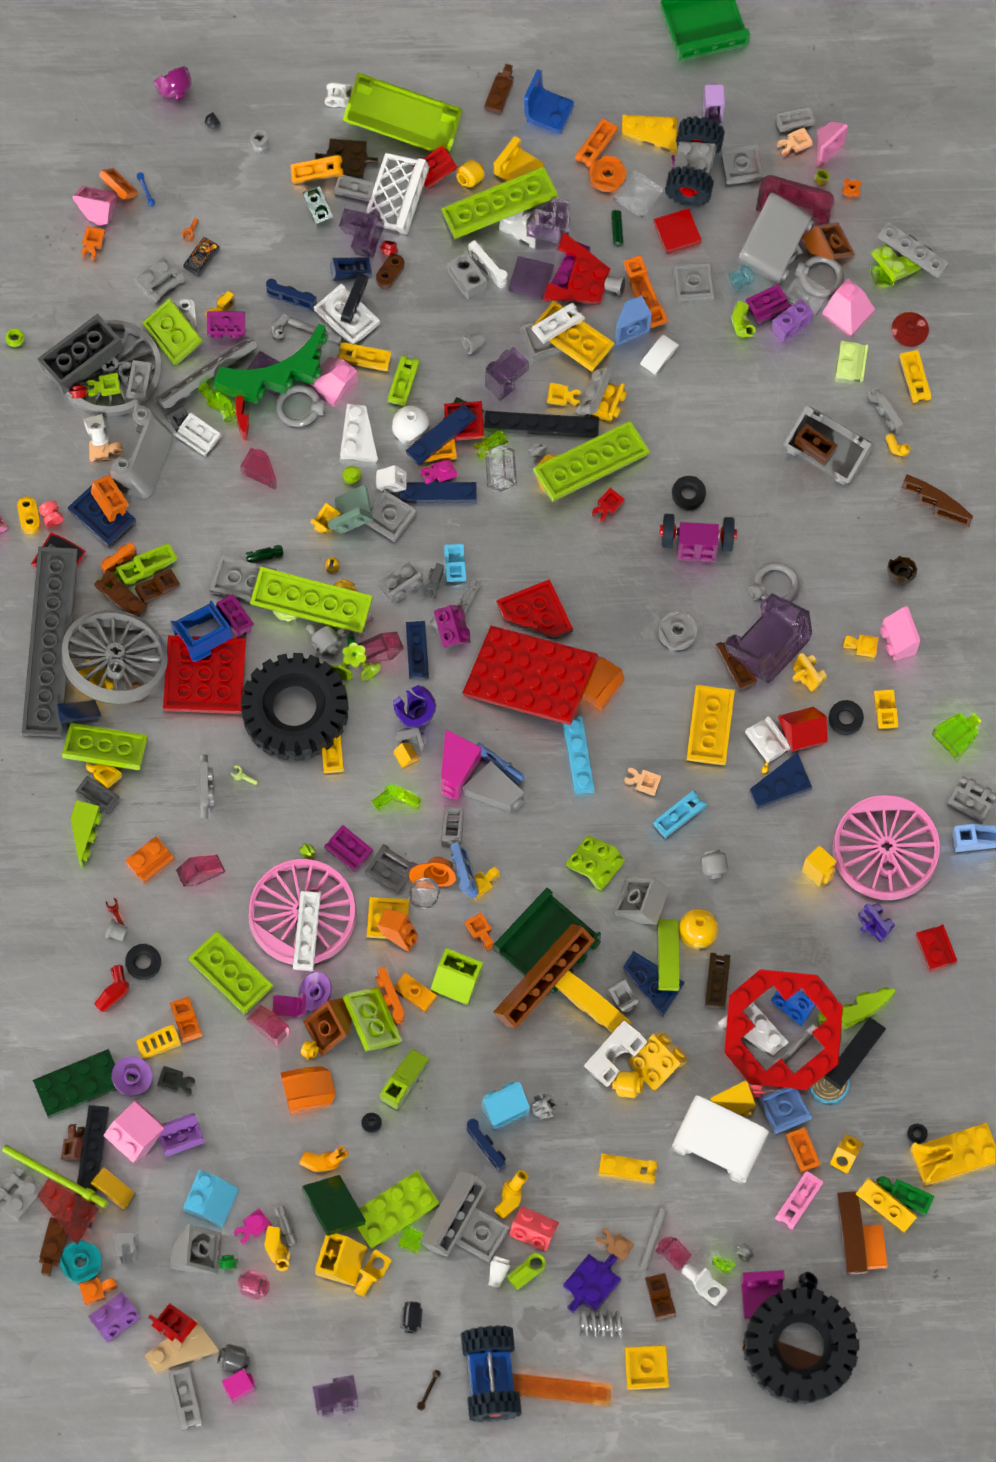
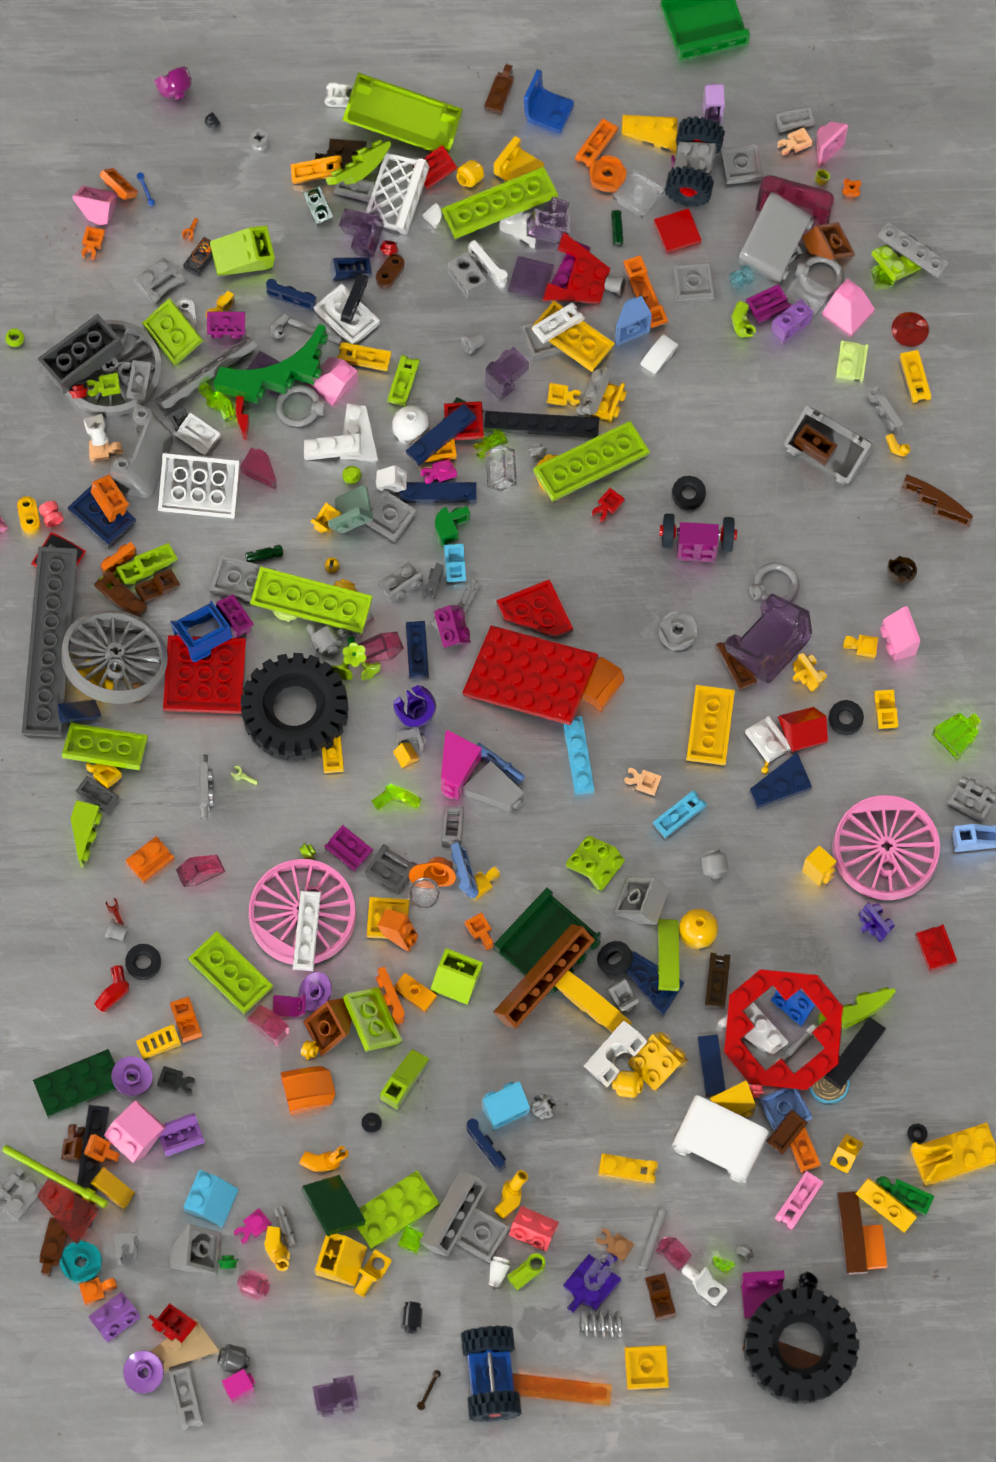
(99, 1149): none -> orange plate
(134, 1373): none -> medium lavender dish
(199, 485): none -> white slope
(243, 251): none -> lime slope
(332, 446): none -> white plate
(362, 164): none -> lime slope
(433, 215): none -> white tile
(446, 524): none -> green brick
(595, 1268): none -> clear beam
(620, 967): none -> black tyre
(711, 1065): none -> dark blue tile
(786, 1132): none -> reddish brown tile

